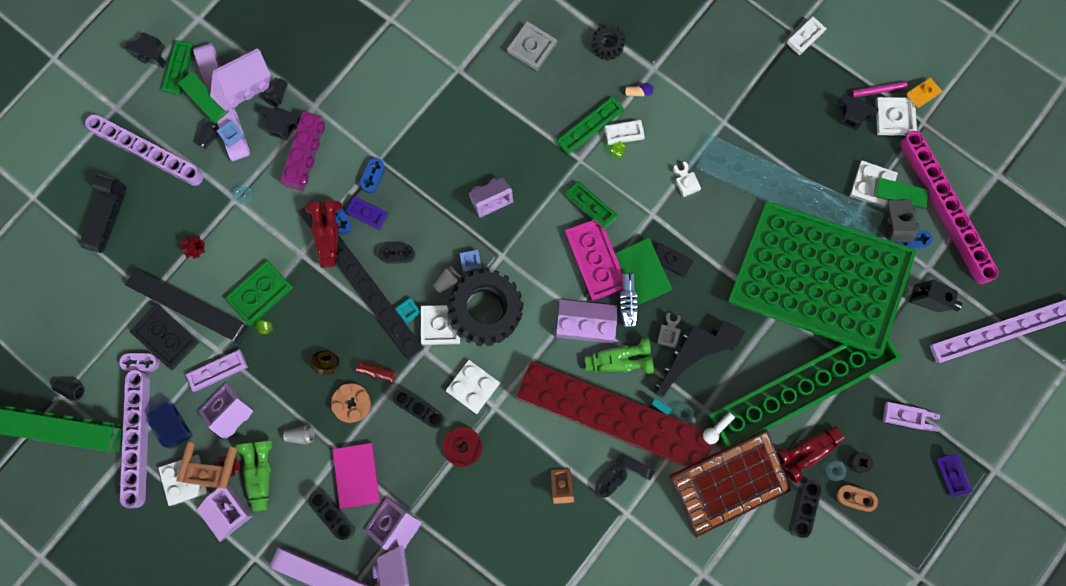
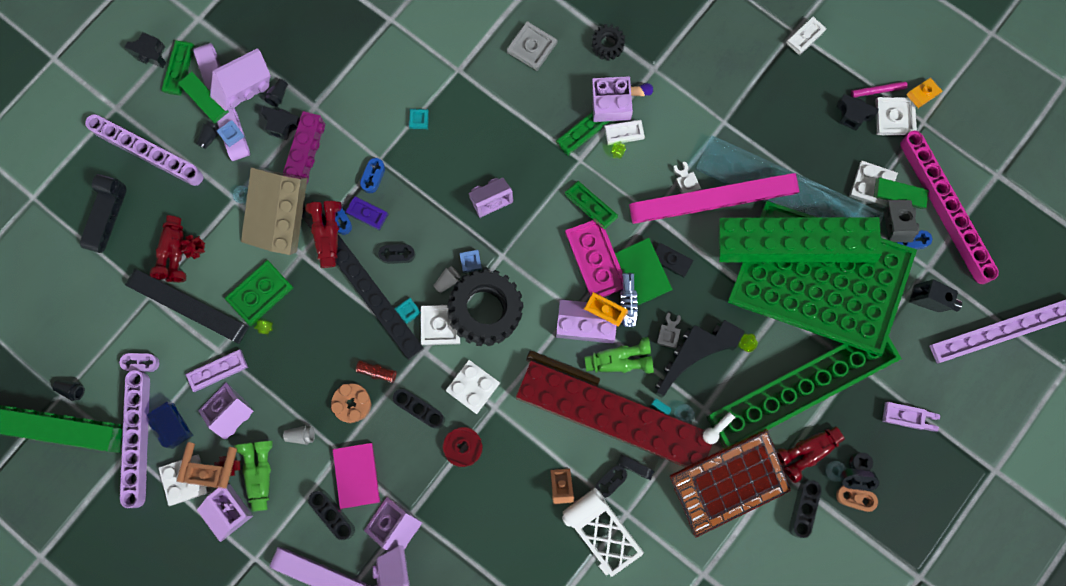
(164, 336): black plate -> none
(169, 247): none -> dark red piece
(274, 211): none -> dark tan slope
(324, 362): dark brown plate -> none
(418, 118): none -> teal tile
(563, 368): none -> dark brown axle
(589, 508): none -> white piece
(606, 309): none -> light orange slope
(611, 99): none -> lavender slope
(714, 198): none -> dark pink beam
(749, 346): none -> clear neon green plate
(800, 239): none -> green brick
(859, 479): none -> black beam
(954, 475): dark purple plate -> none

